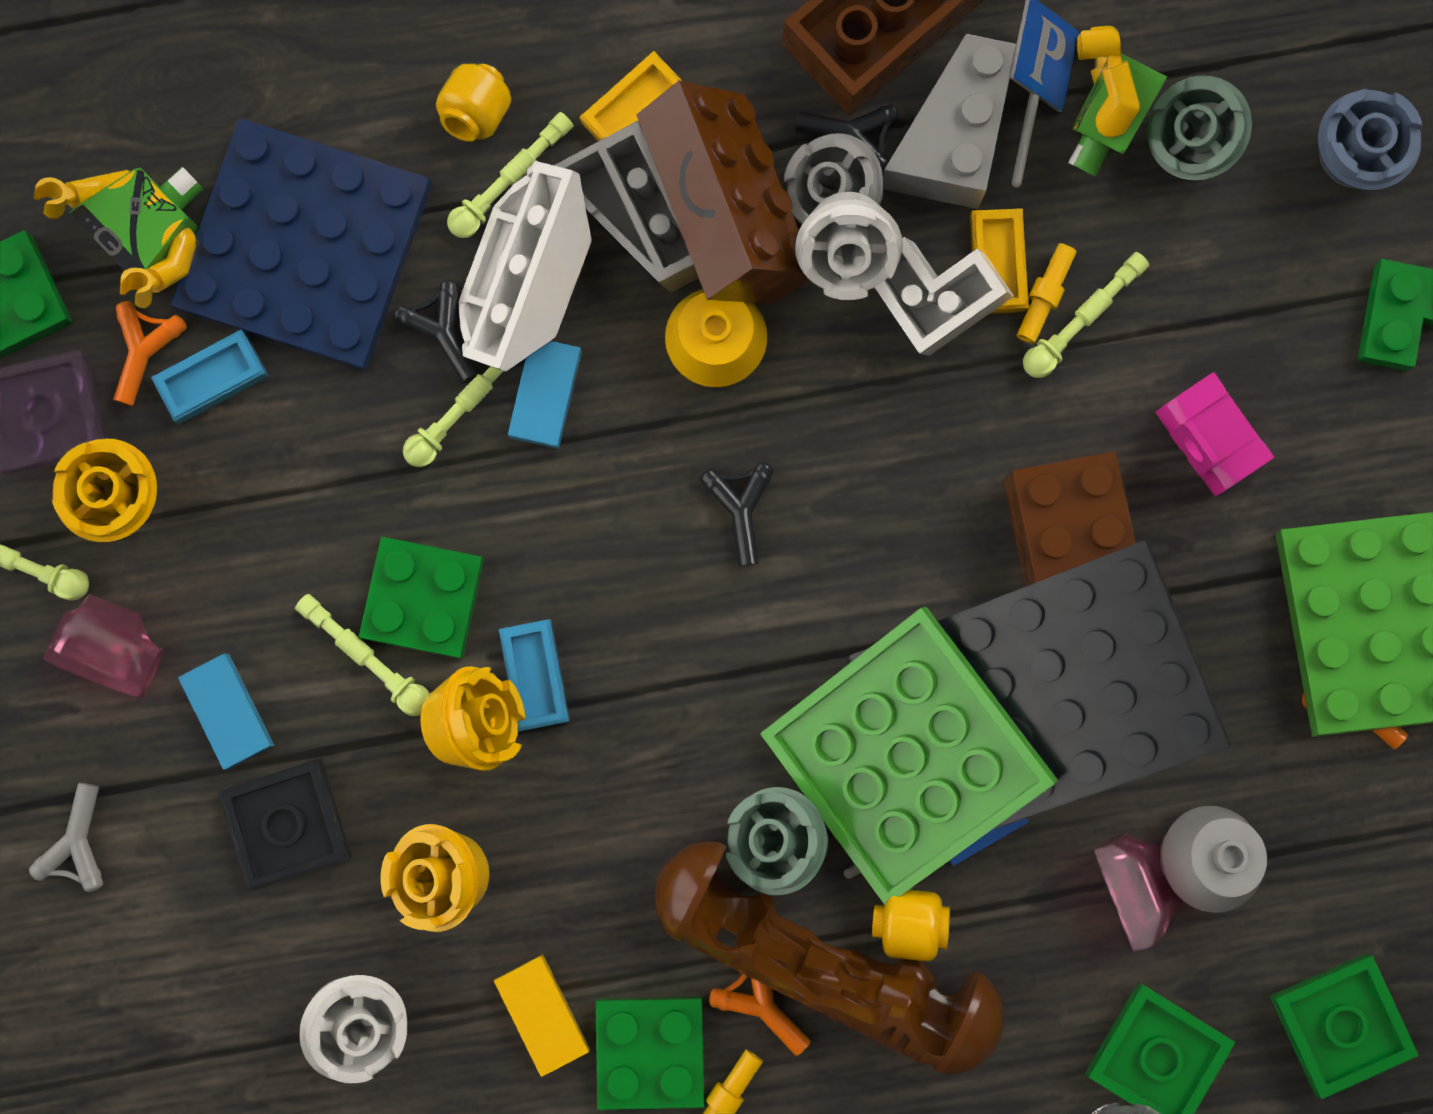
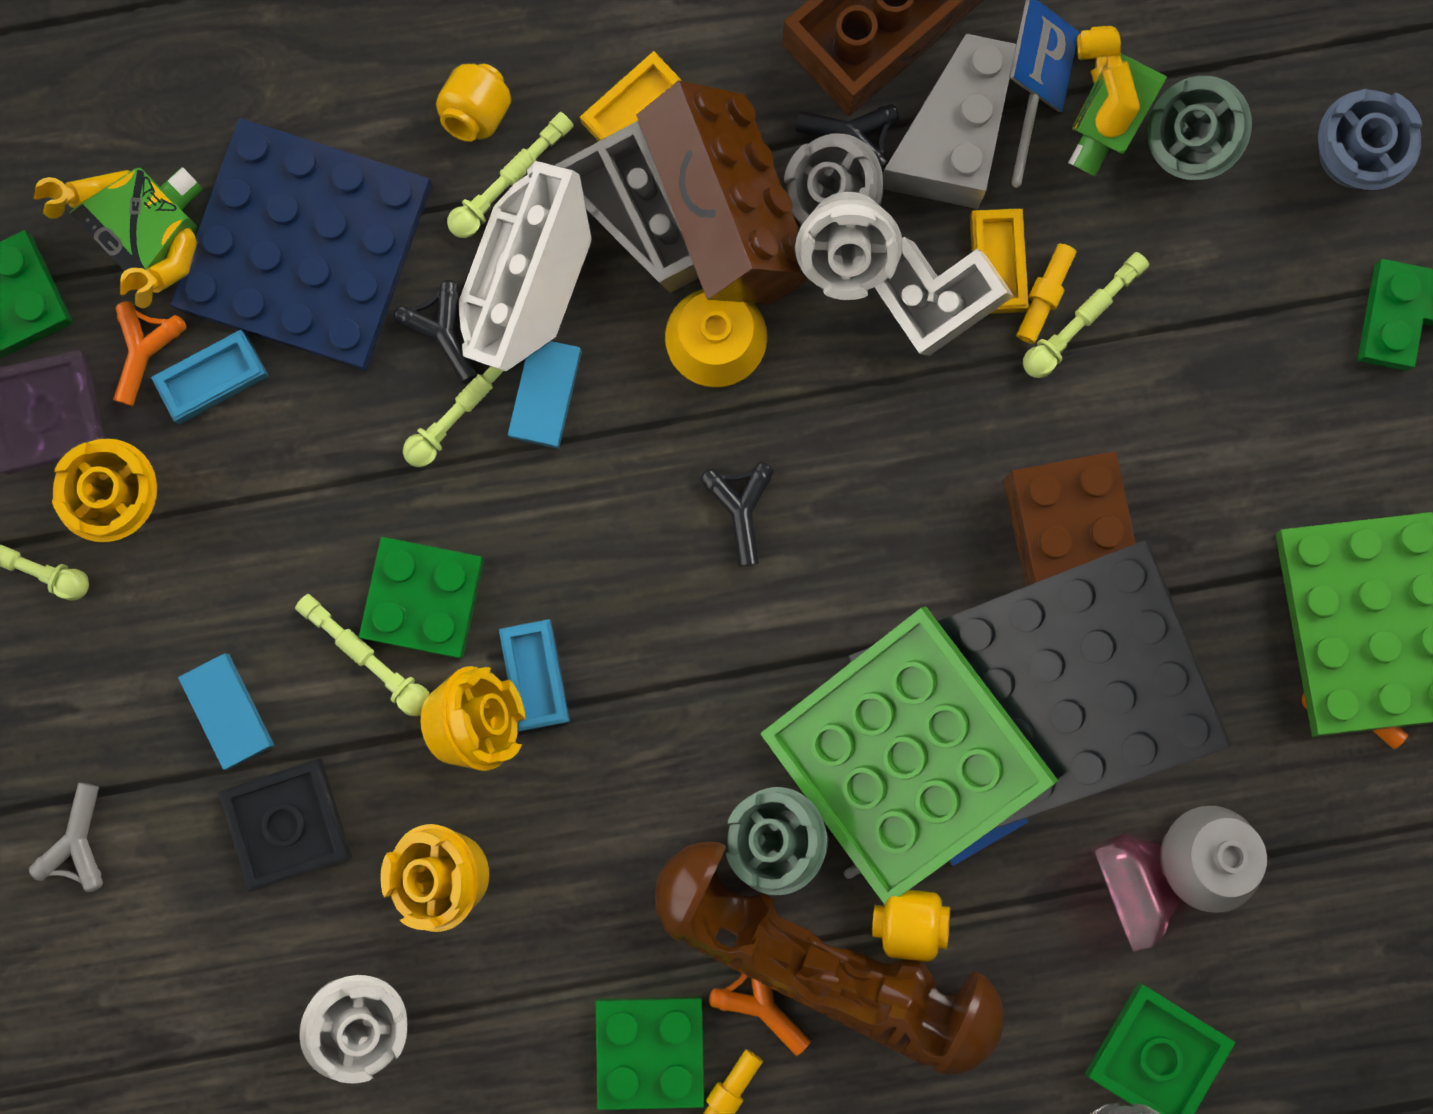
(105, 647): clear pink slope -> none
(542, 1015): yellow tile -> none
(1214, 434): dark pink piece -> none
(1344, 1026): green plate -> none

